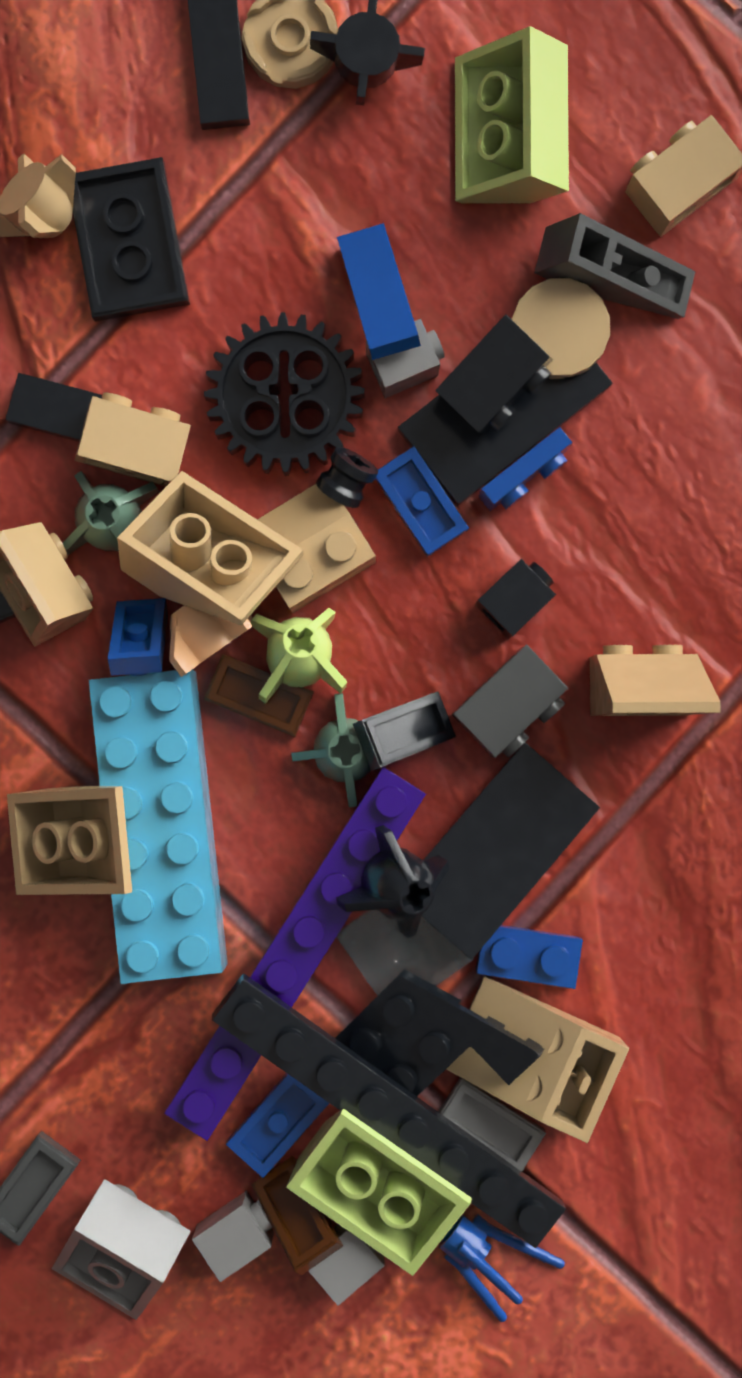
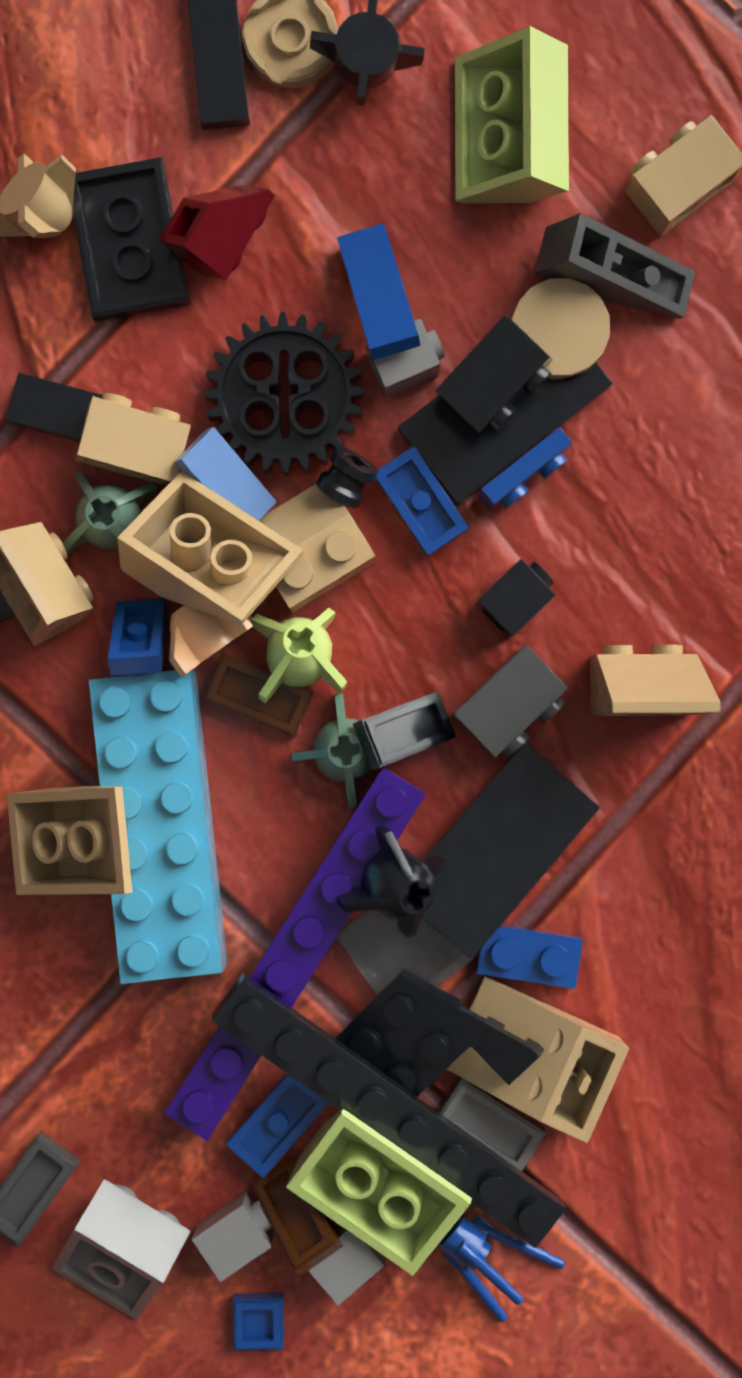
(215, 228): none -> dark red slope
(222, 471): none -> medium blue tile
(258, 1321): none -> blue tile

